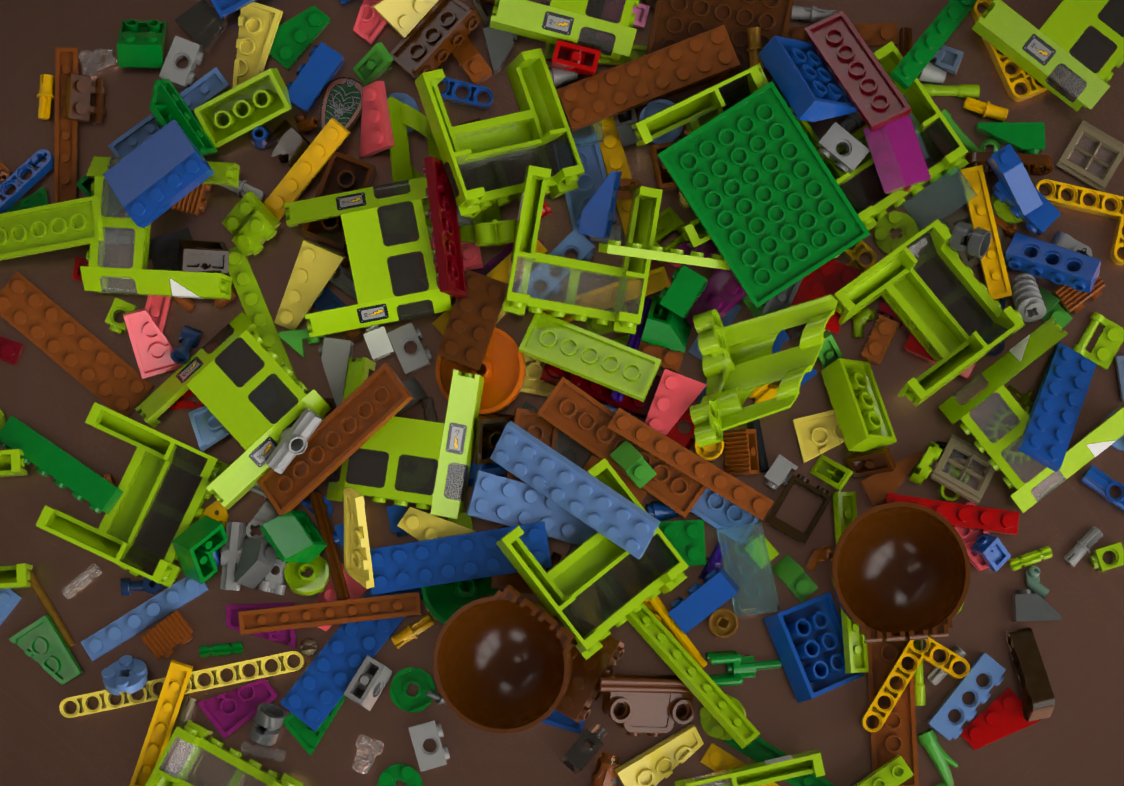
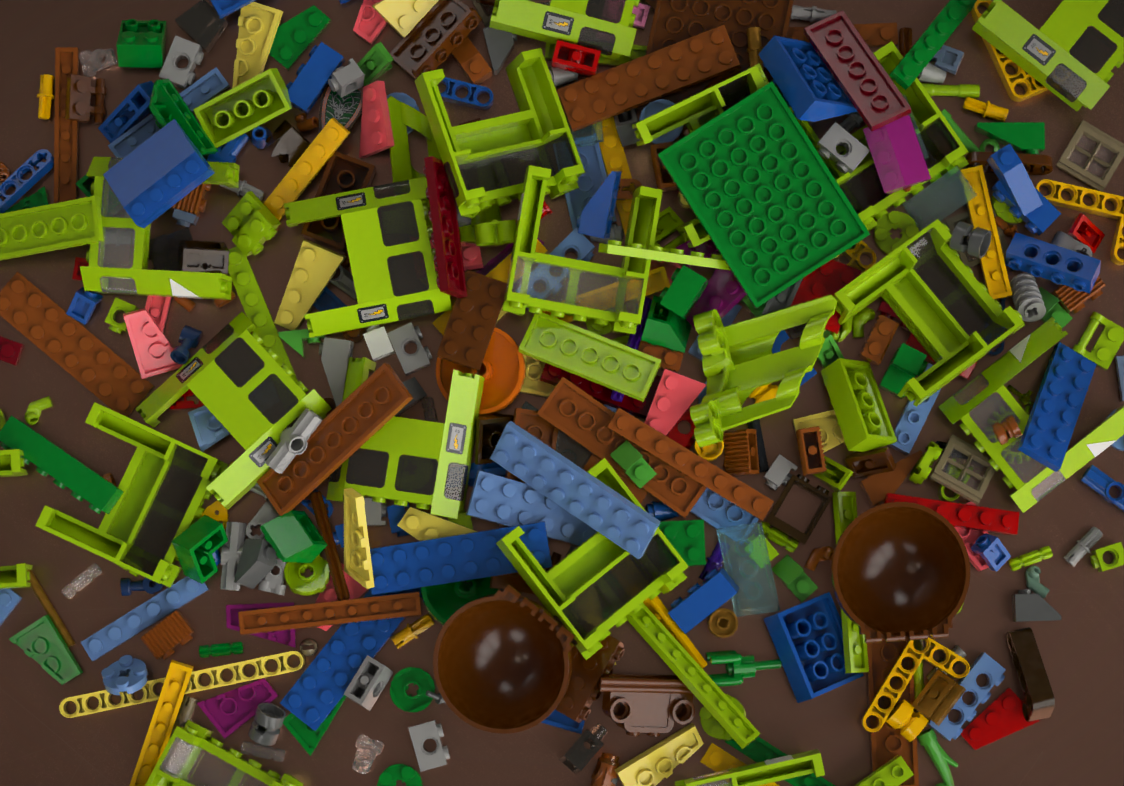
(35, 408): none -> lime arm
(83, 305): none -> blue bracket
(128, 113): none -> blue slope
(184, 218): none -> sand blue plate
(230, 150): none -> blue piece
(347, 79): none -> light grey brick
(374, 512): none -> light grey brick
(779, 537): none -> lime axle
(811, 451): none -> dark orange brick
(844, 330): none -> lime arm
(903, 366): none -> green brick
(907, 720): none -> yellow wheel
(911, 422): none -> medium blue brick
(938, 697): none -> pearl gold plate
(1011, 428): none -> dark orange wheel
(1085, 232): none -> red slope

